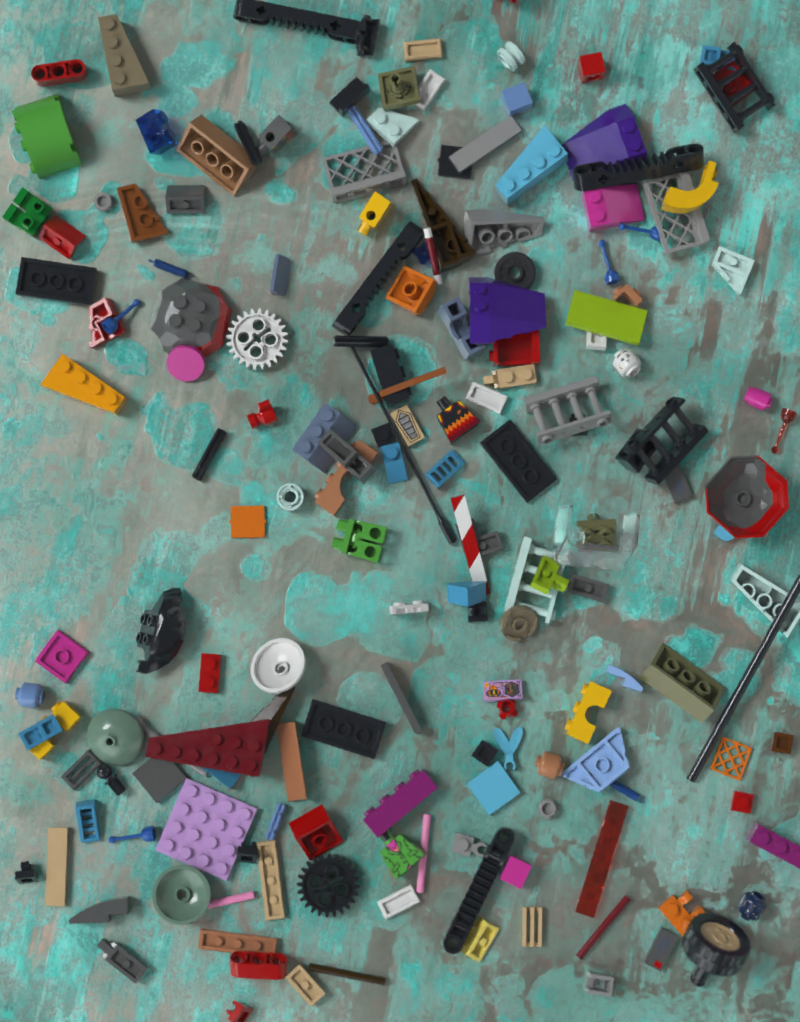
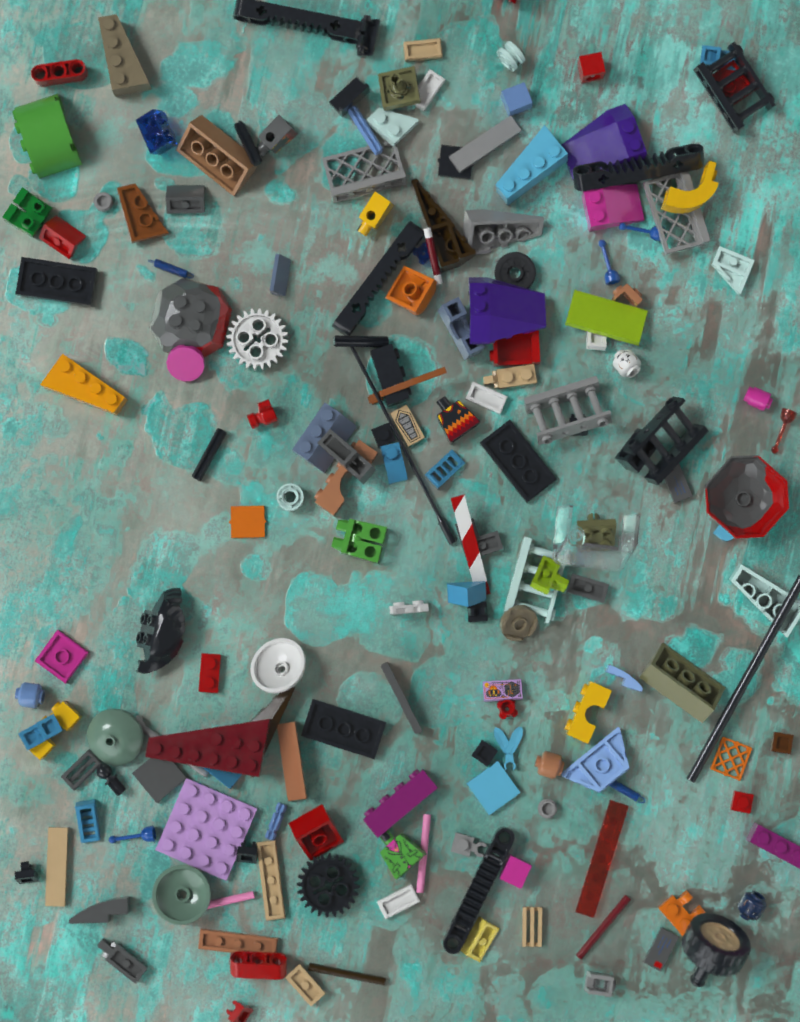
(99, 312): red slope -> none
(111, 324): blue hinge -> none

